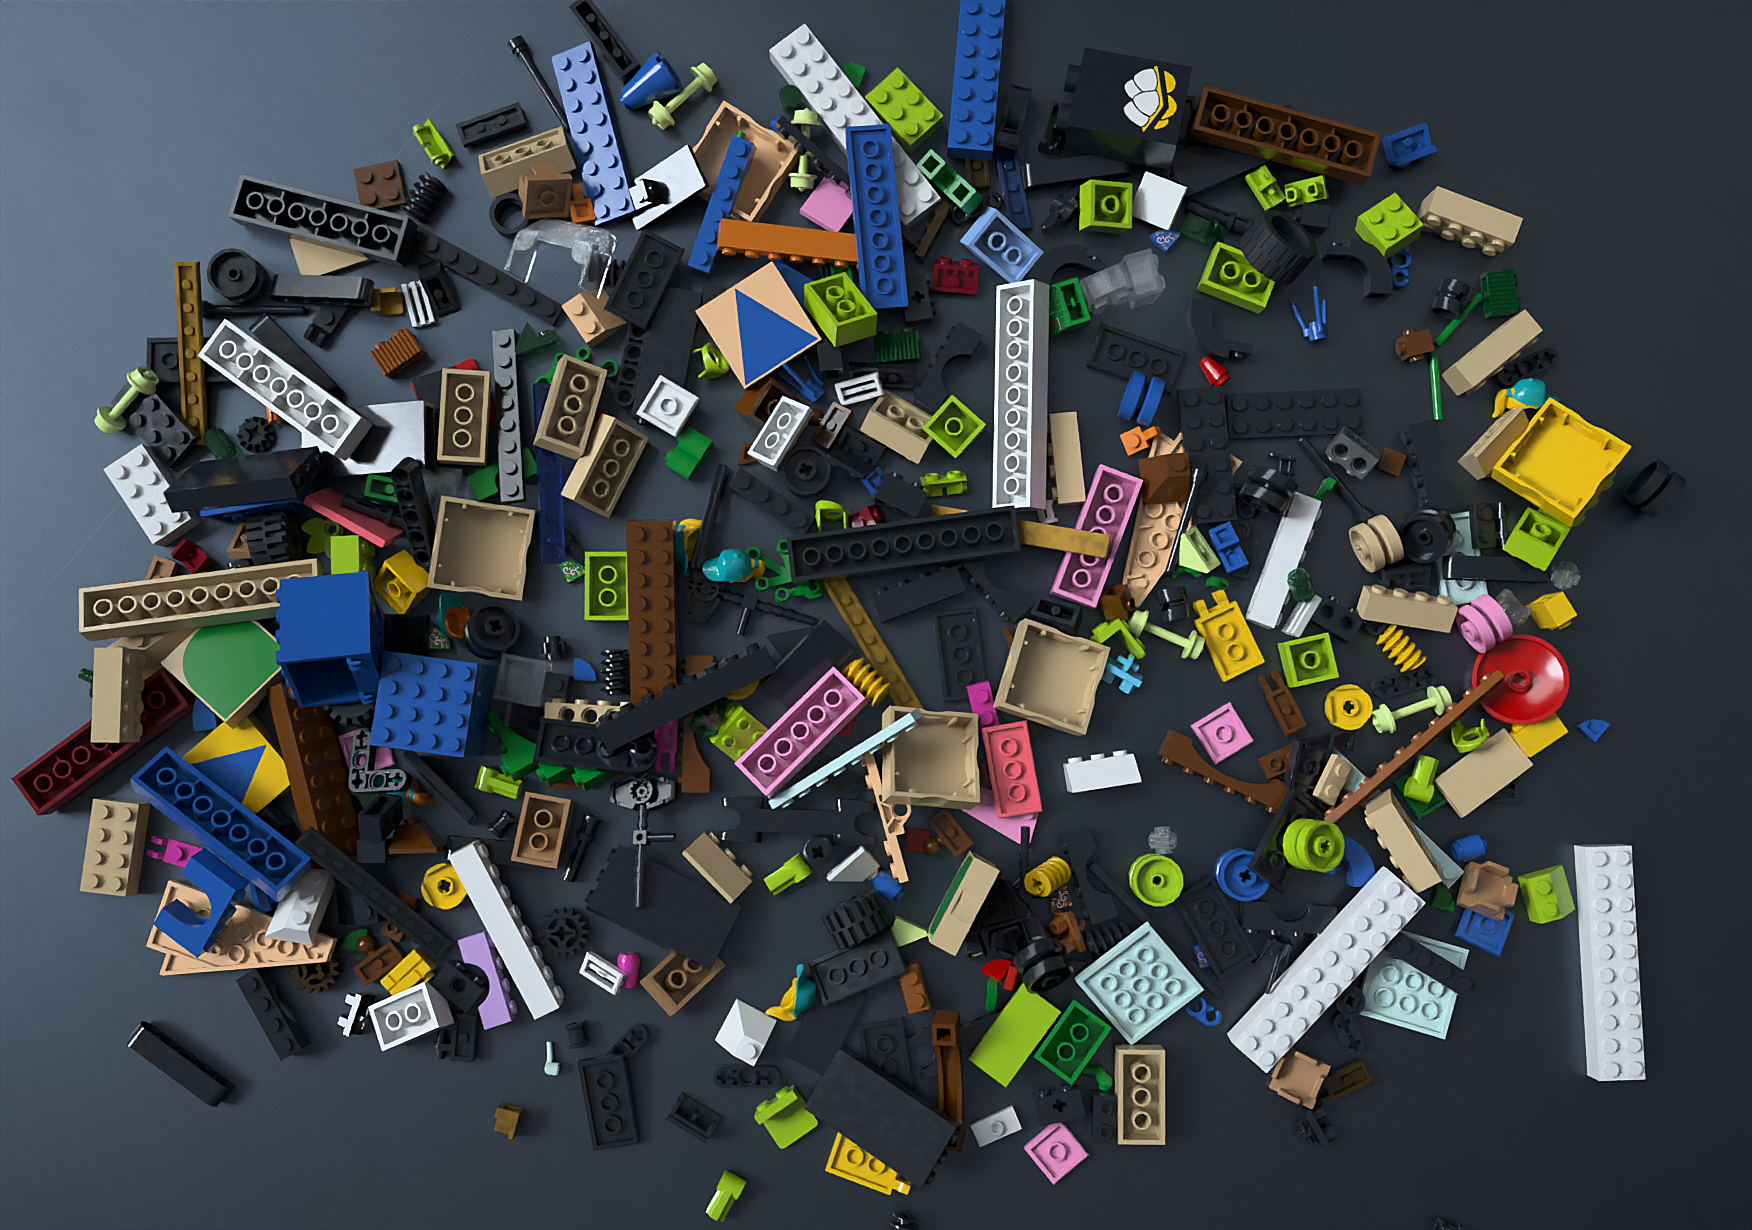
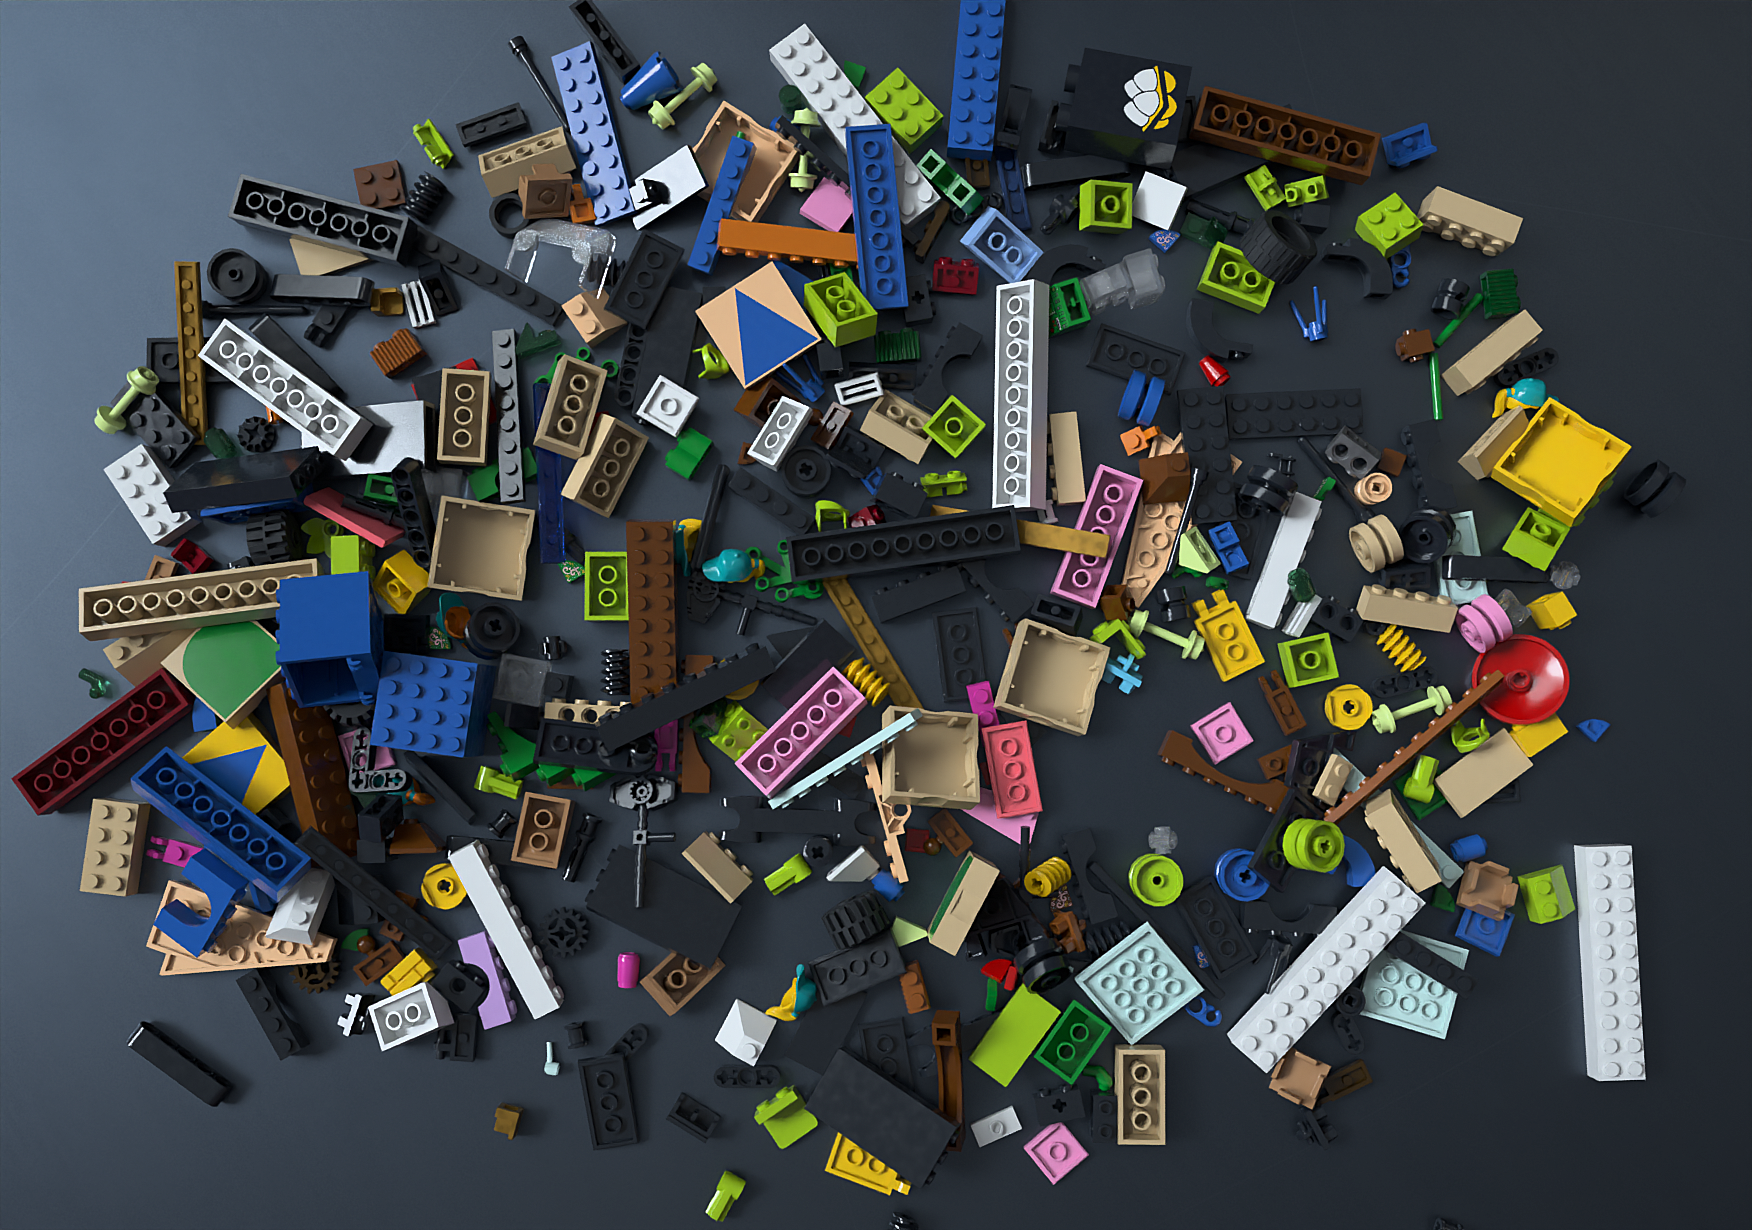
(117, 695): tan brick -> none
(238, 547): medium nougat plate -> none
(583, 671): blue tile -> none
(604, 969): white tile -> none
(1101, 771): white slope -> none
(1373, 489): none -> light nougat wheel
(1483, 525): black plate -> none

